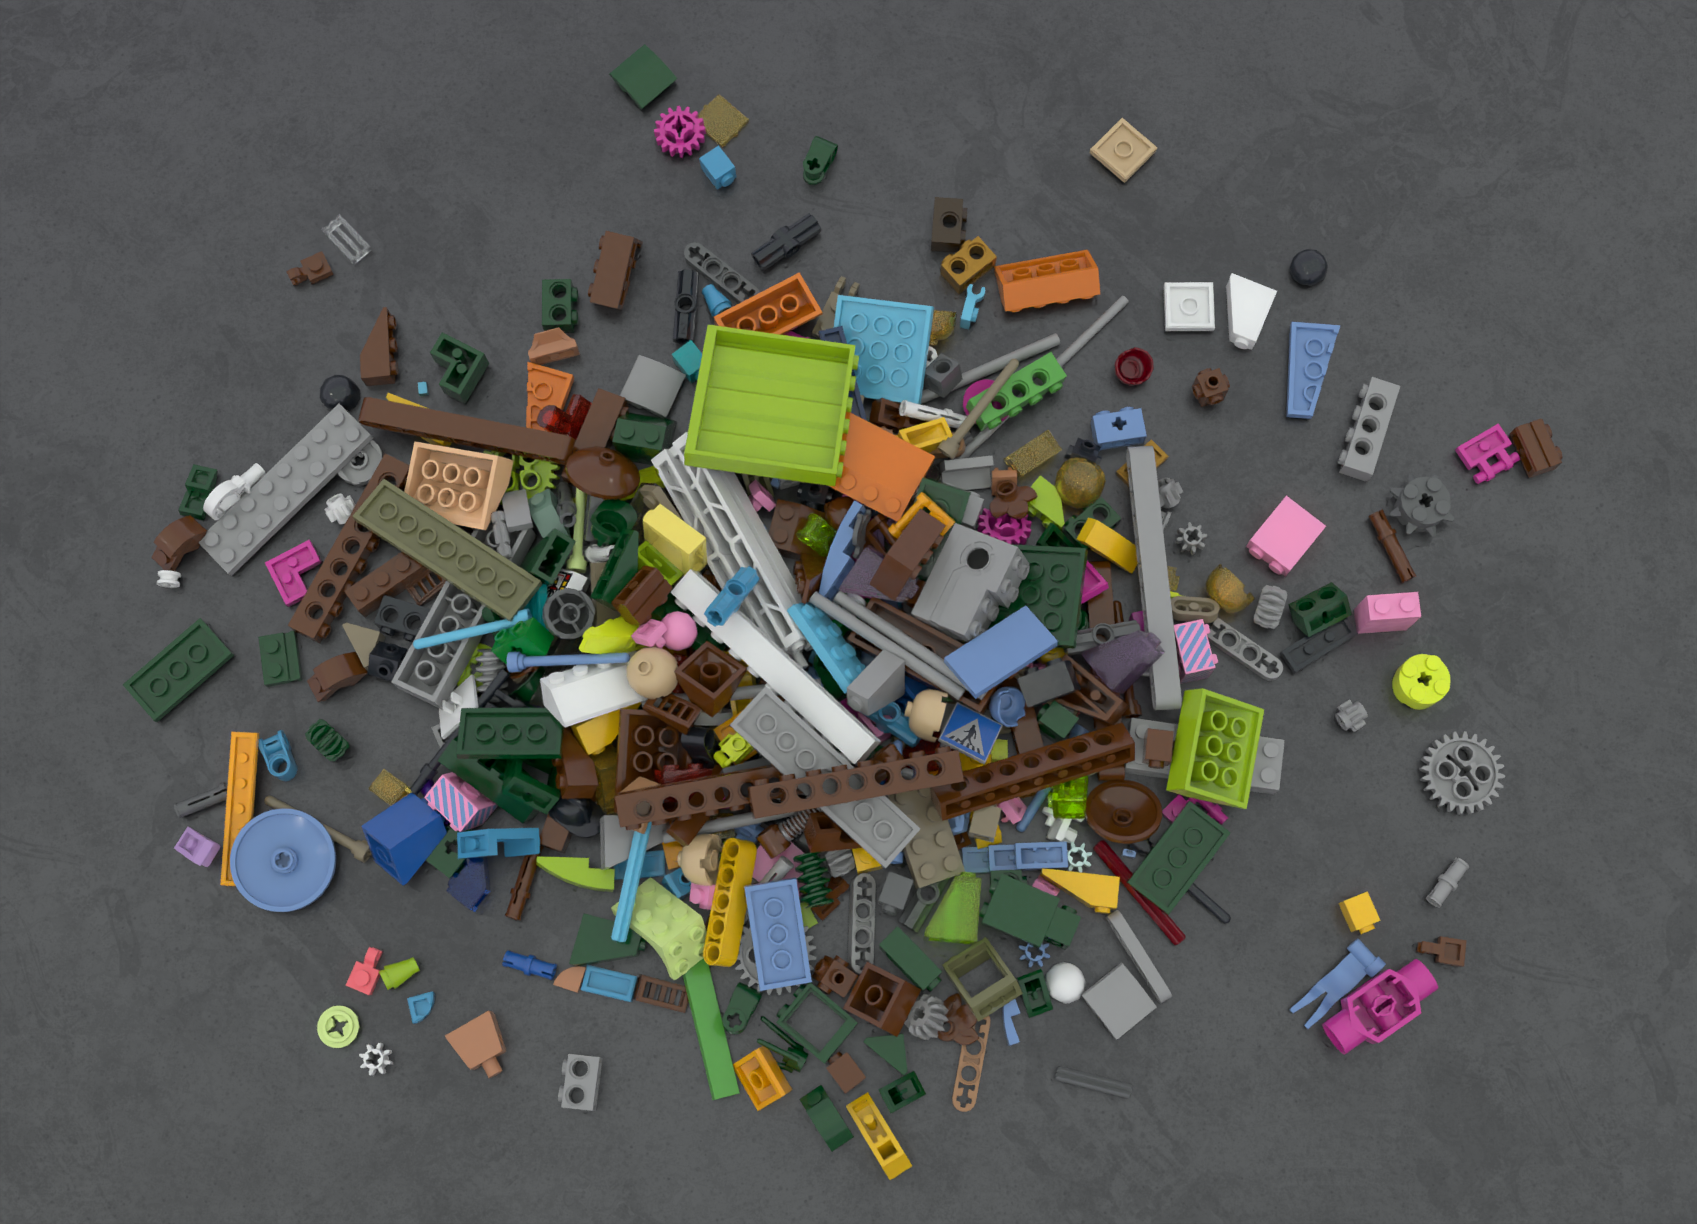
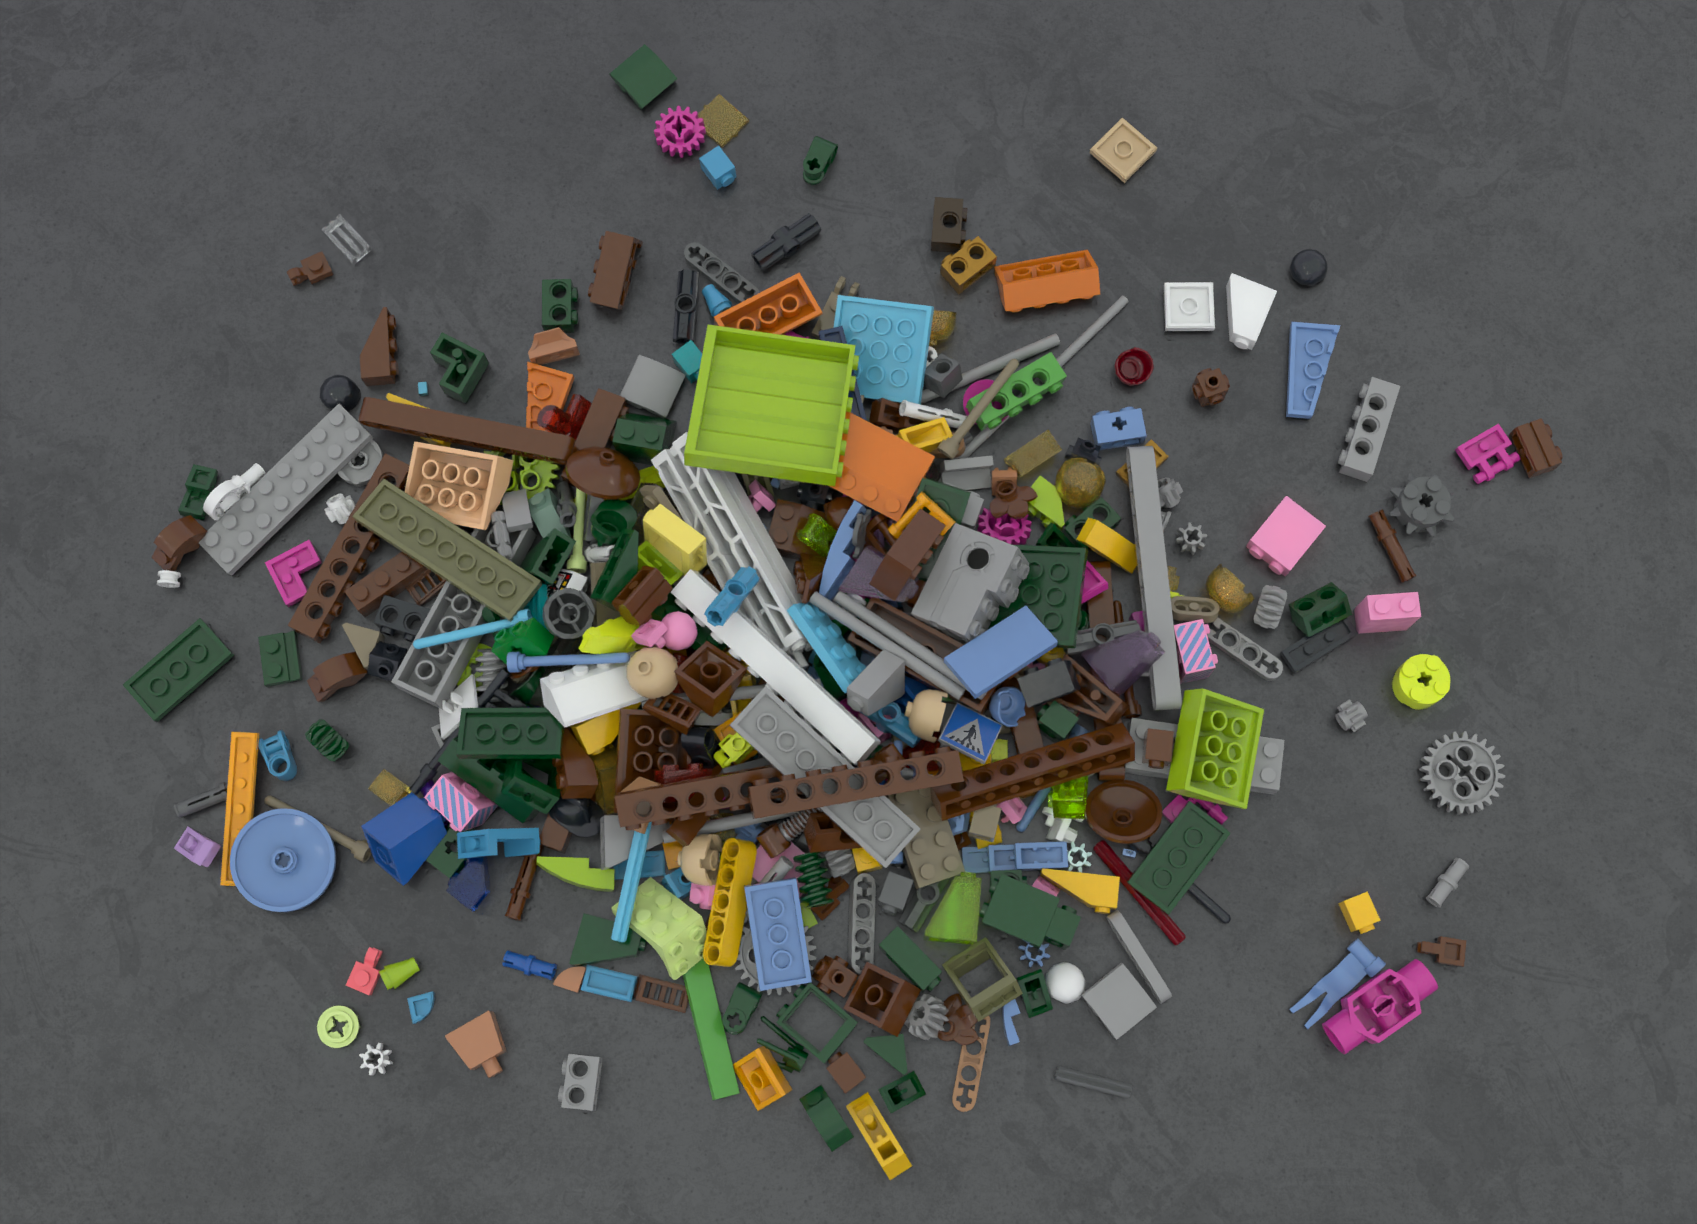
(969, 311): medium azure plate -> none

